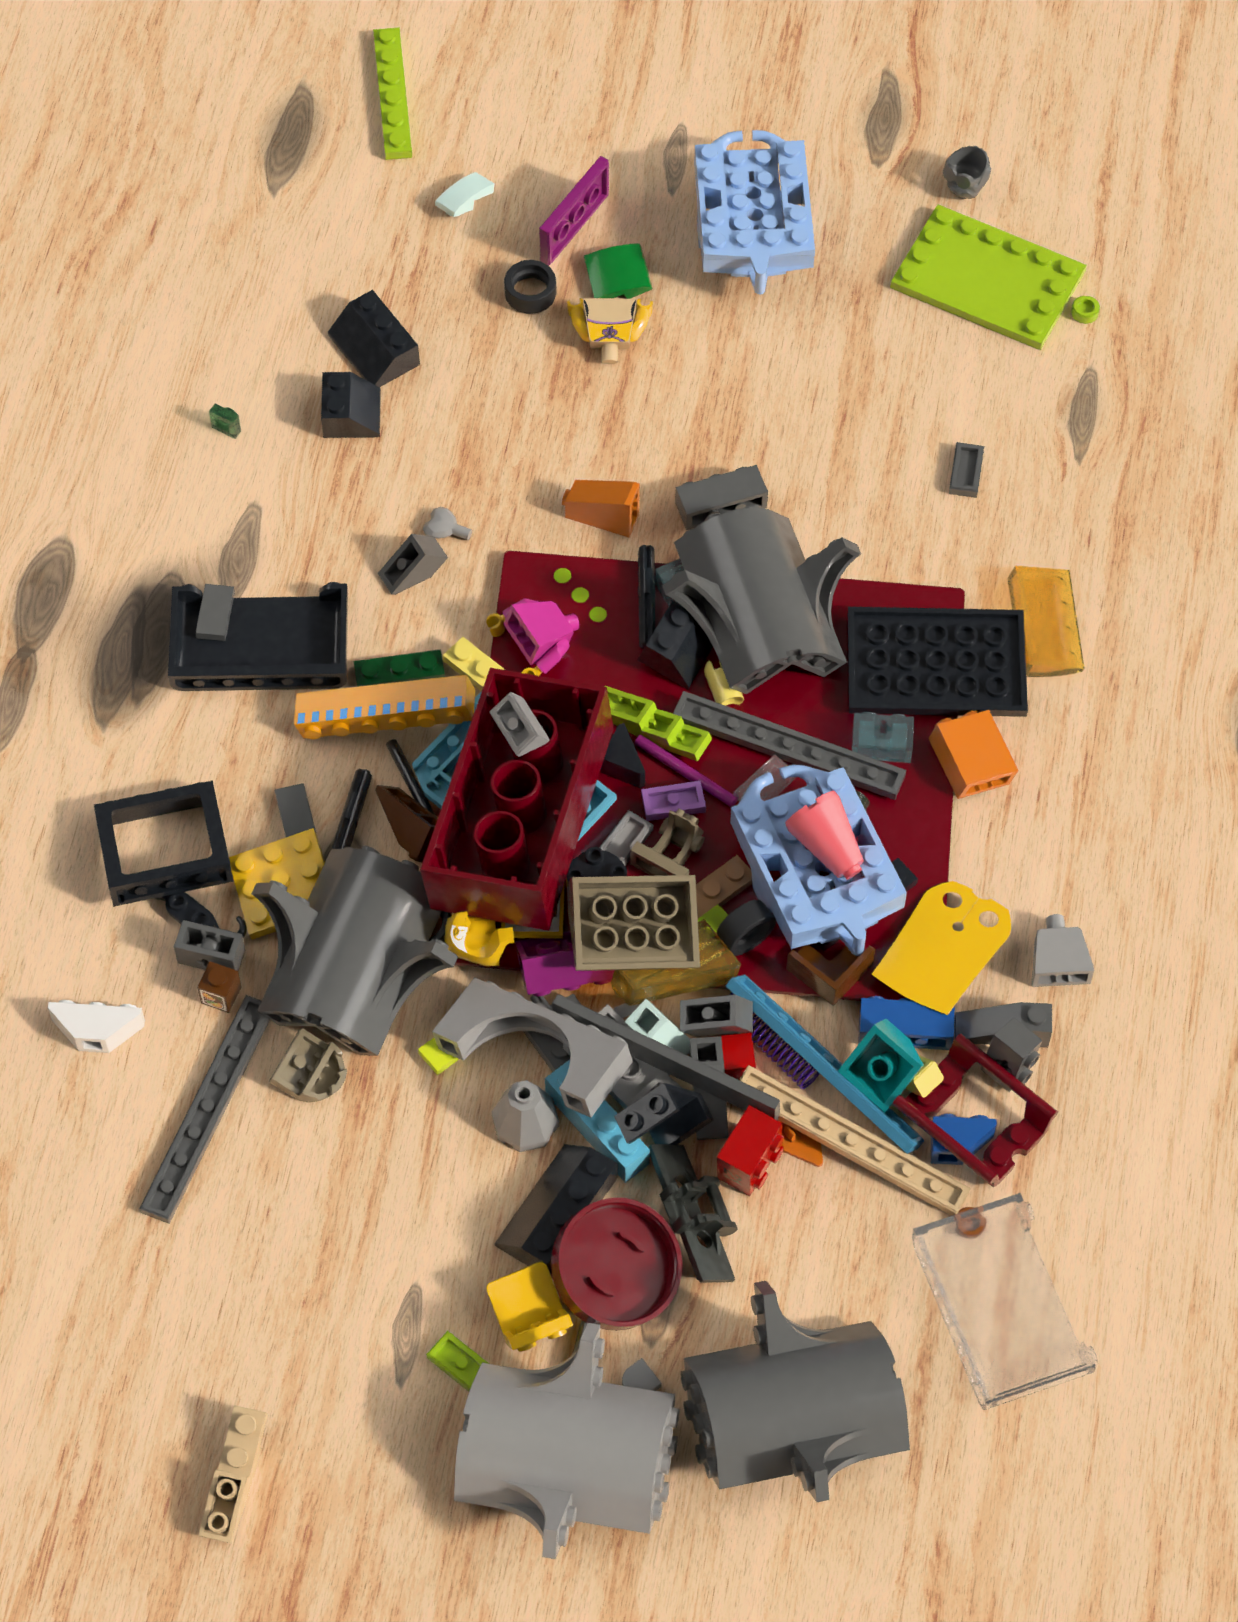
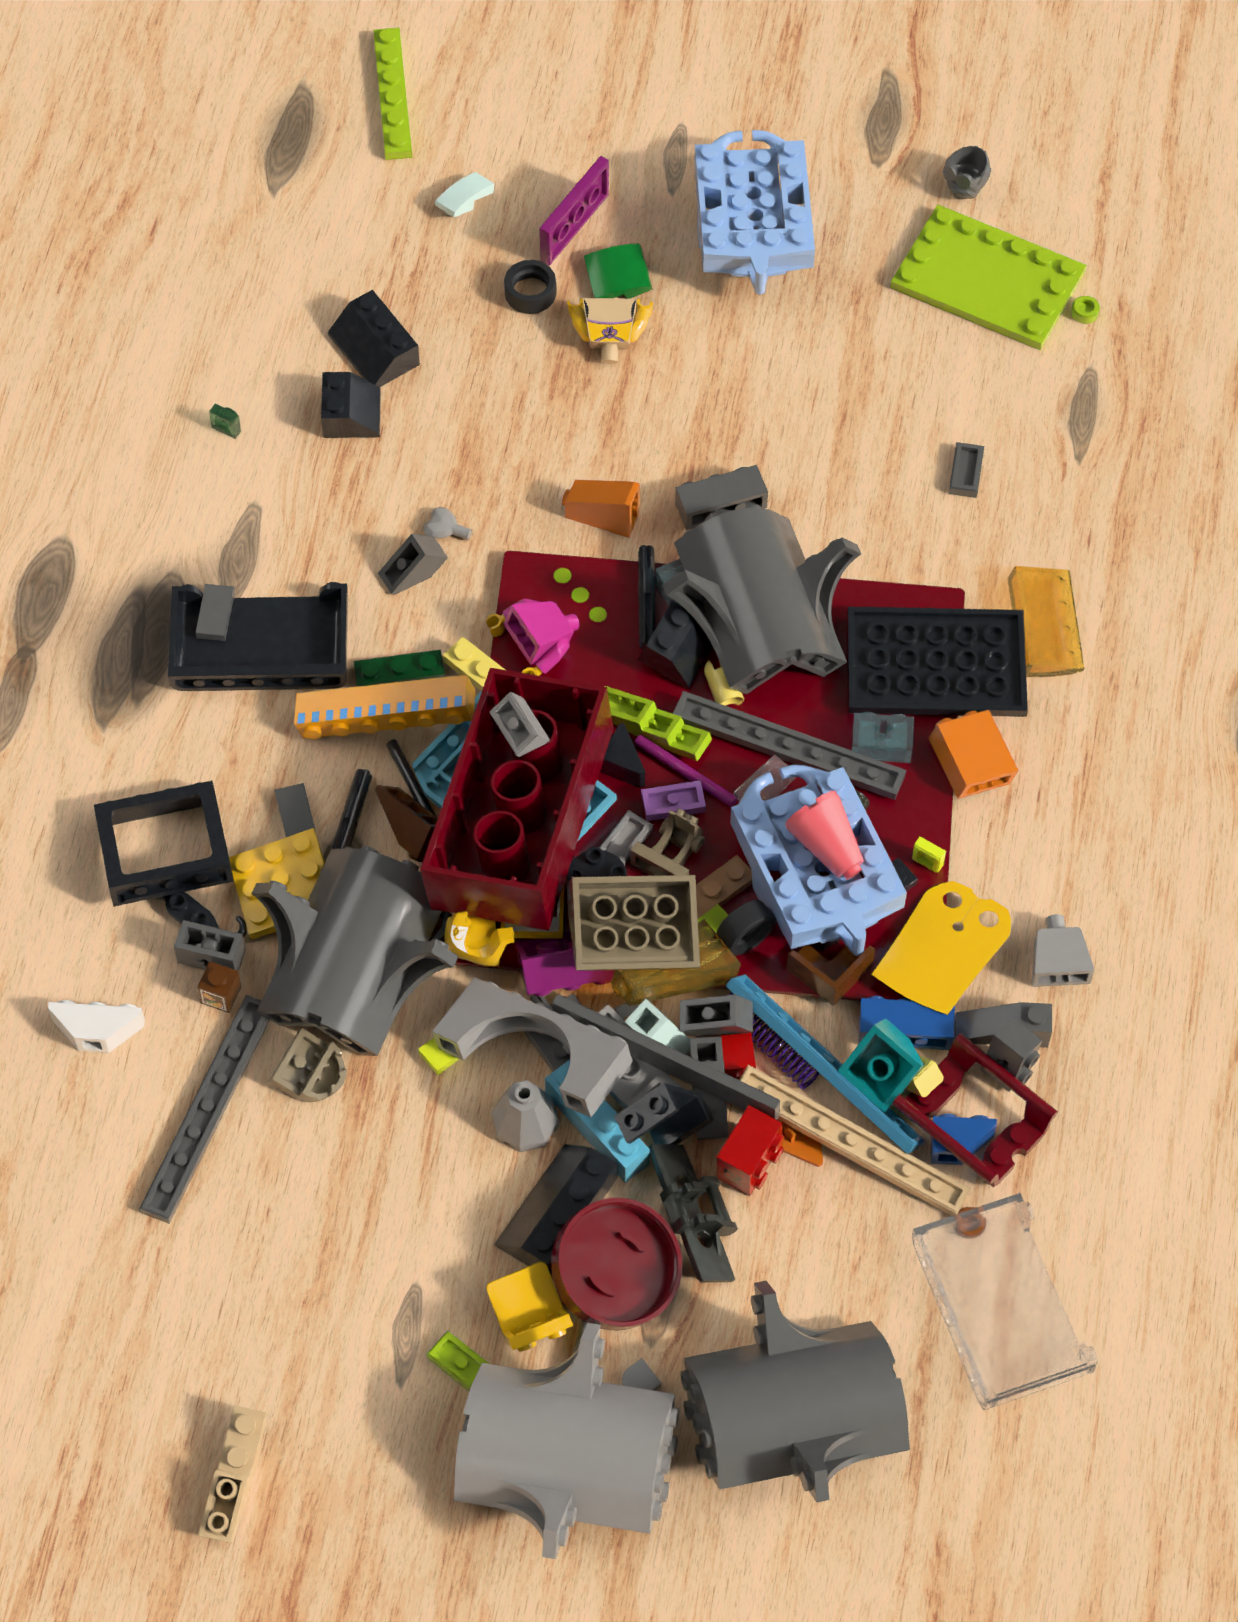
(928, 854): none -> neon yellow tile

